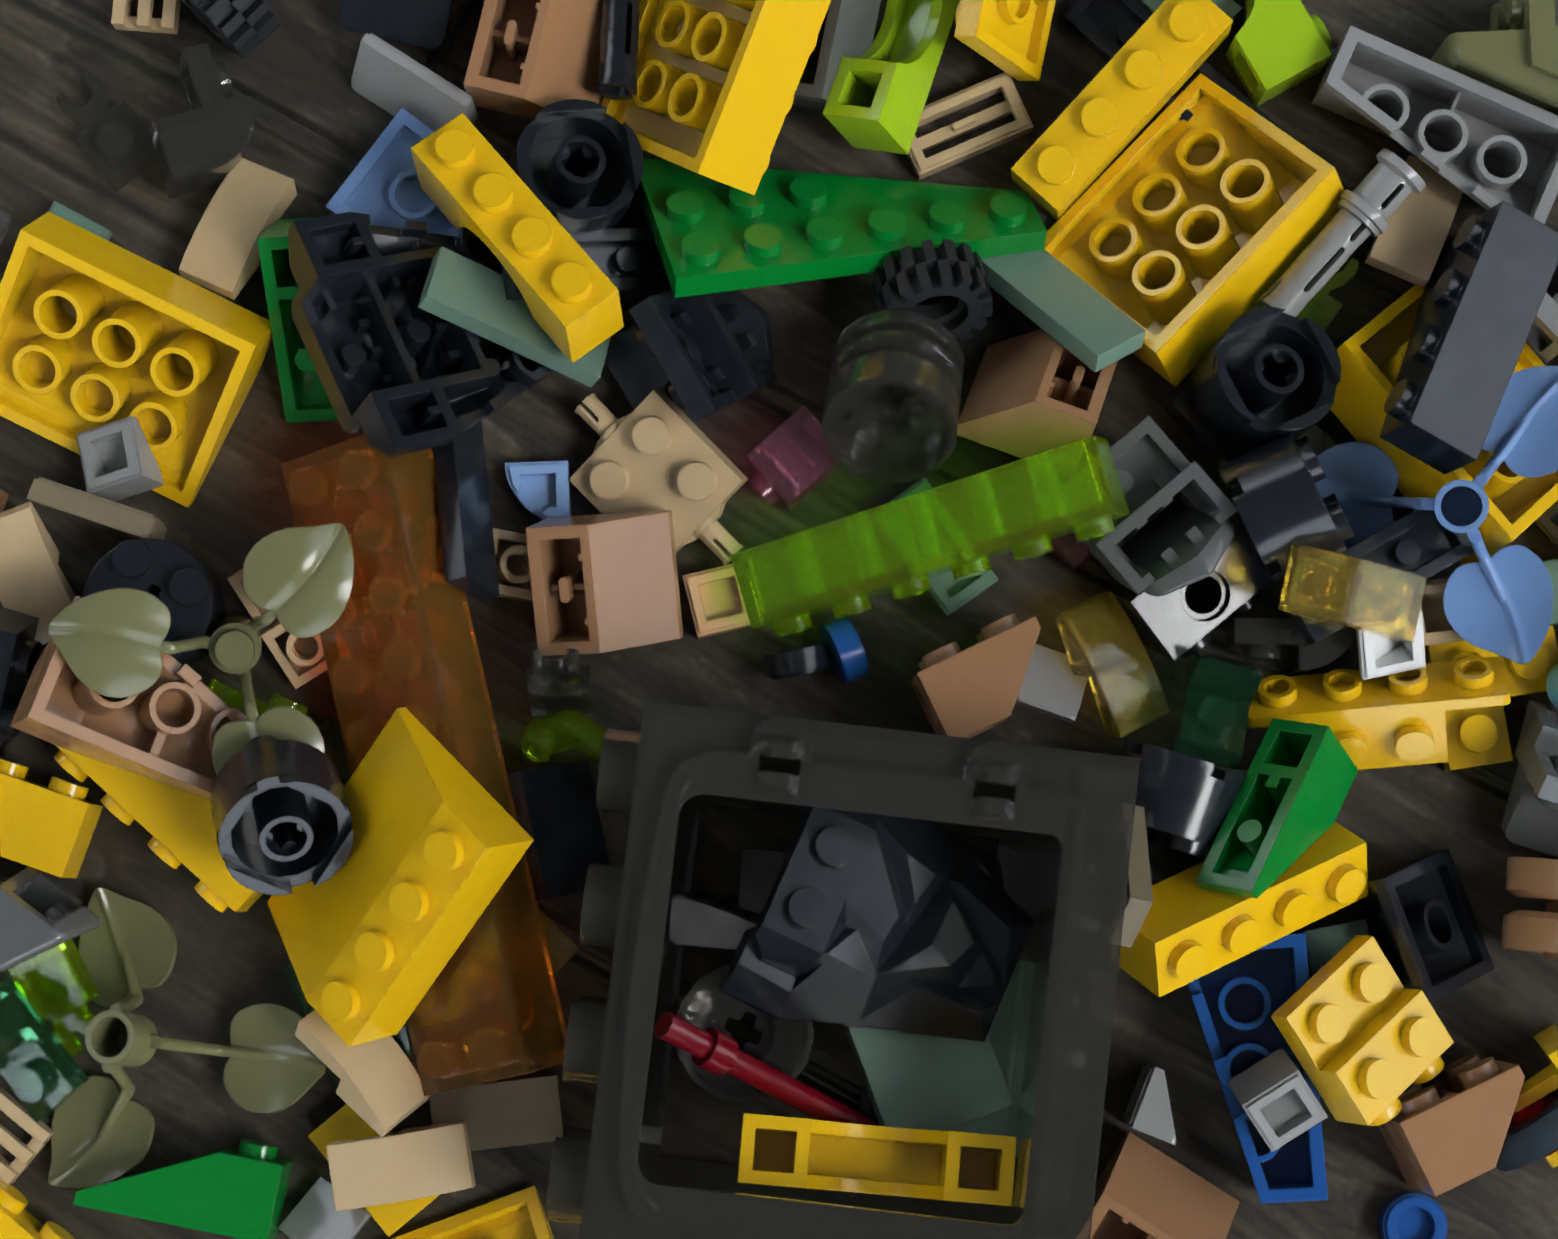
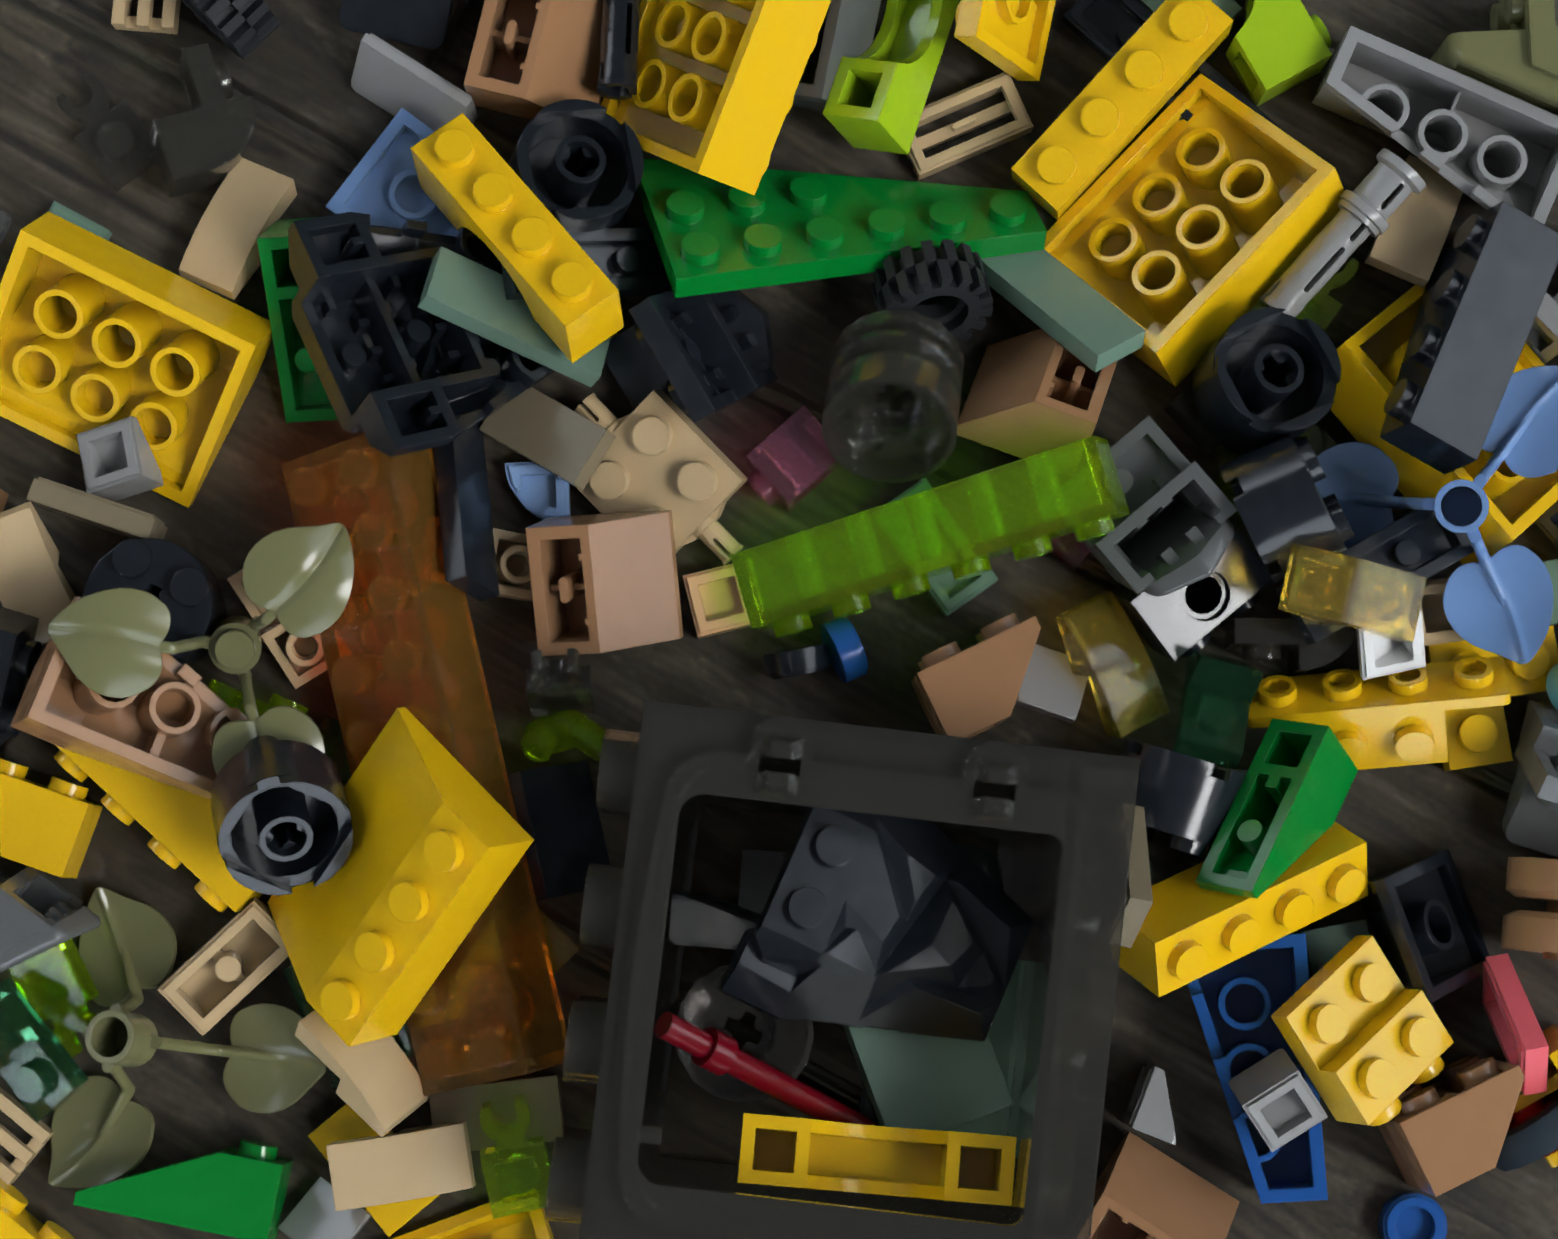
(226, 967): none -> tan brick
(517, 1167): none -> clear neon green plate
(550, 436): none -> dark tan tile
(1515, 1022): none -> coral tile

